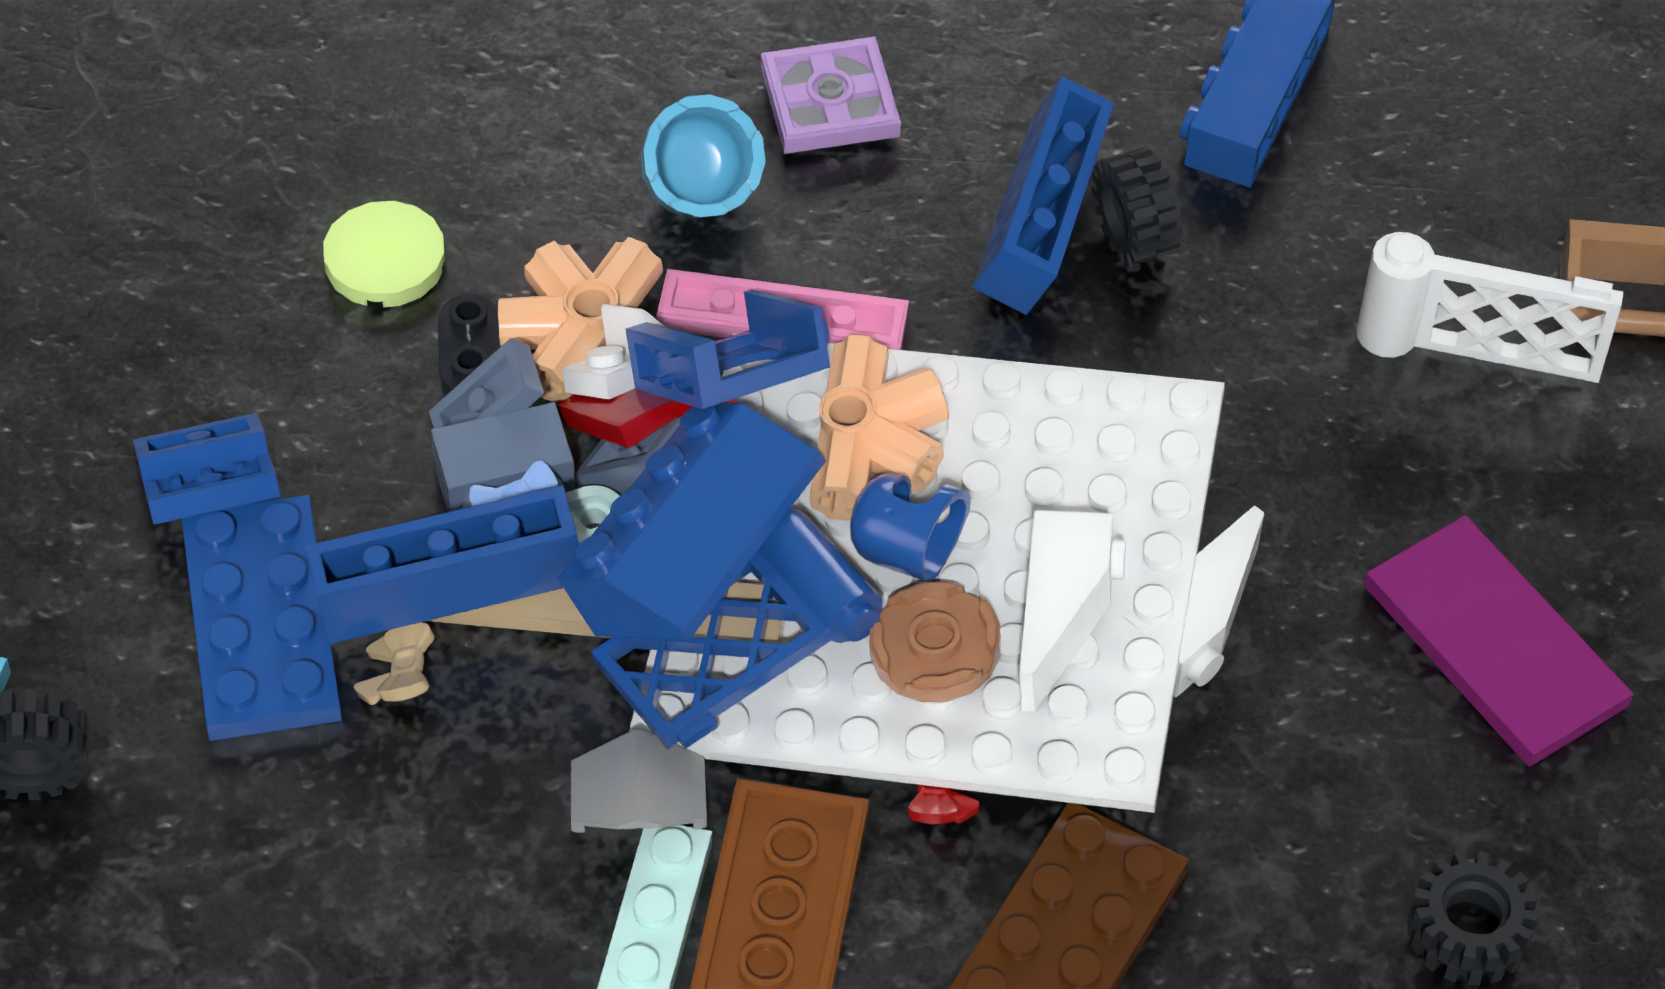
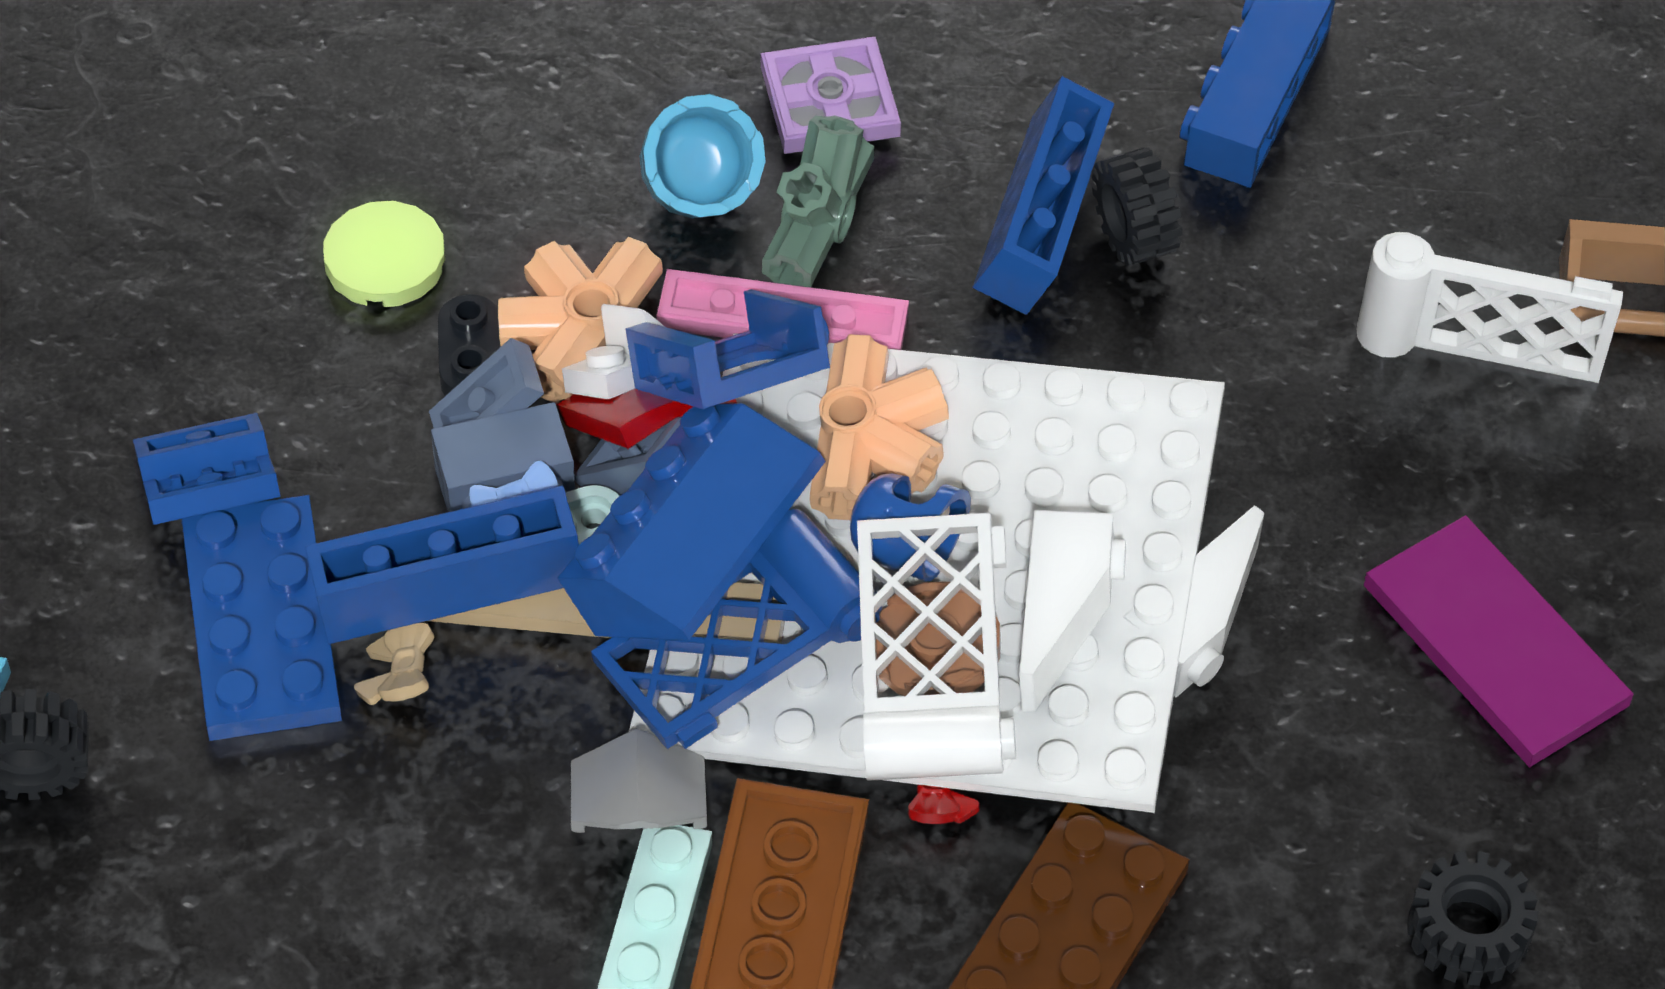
(818, 199): none -> sand green piece
(946, 730): none -> white piece

